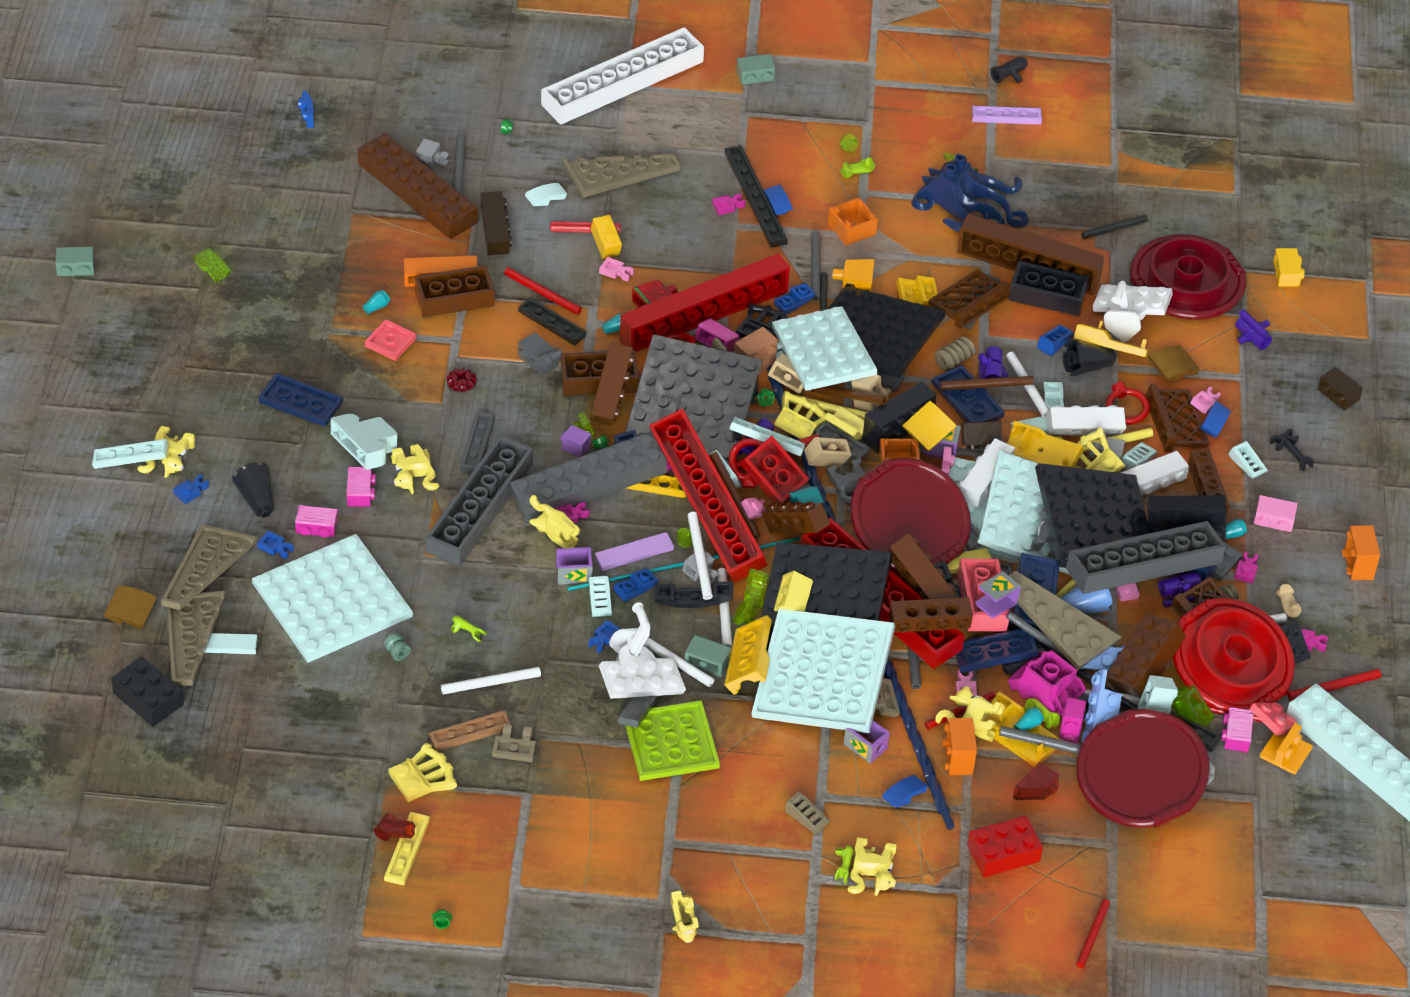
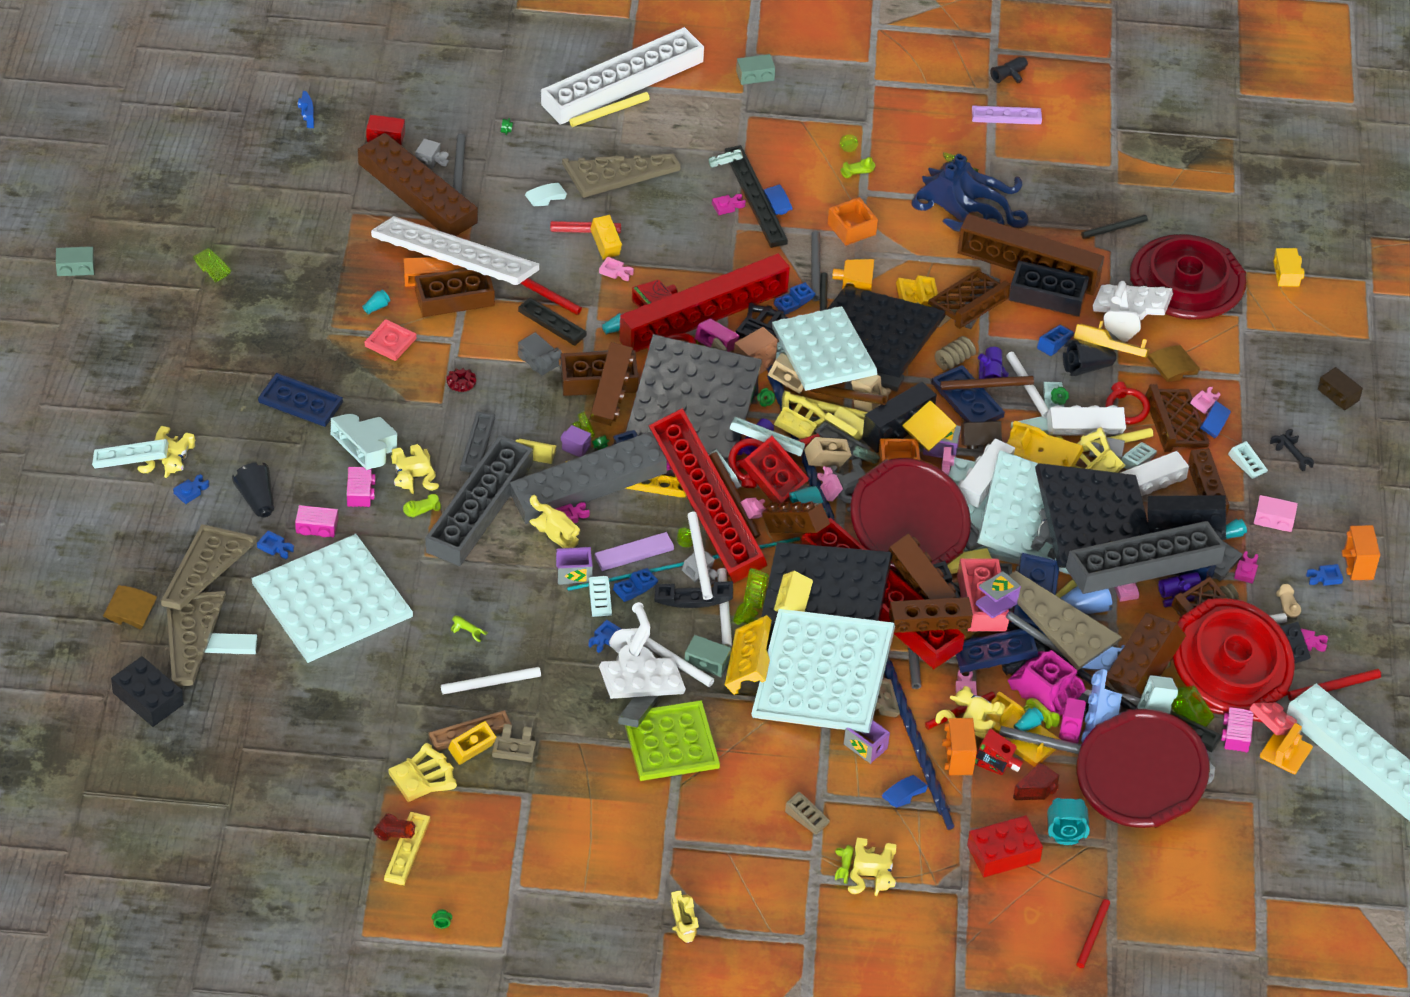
(391, 126): none -> red brick
(397, 646): sand green wheel -> none
(416, 508): none -> lime piece
(455, 250): none -> white plate
(472, 743): none -> yellow brick
(494, 223): dark brown brick -> none
(541, 451): none -> light yellow panel
(609, 109): none -> light yellow piece
(725, 158): none -> axle
(831, 485): none -> bright pink plate
(866, 454): none -> sand green axle
(997, 754): none -> red torso
(1064, 395): none -> green plate
(1068, 820): none -> teal brick
(1253, 330): dark purple pin -> none
(1326, 574): none -> blue plate

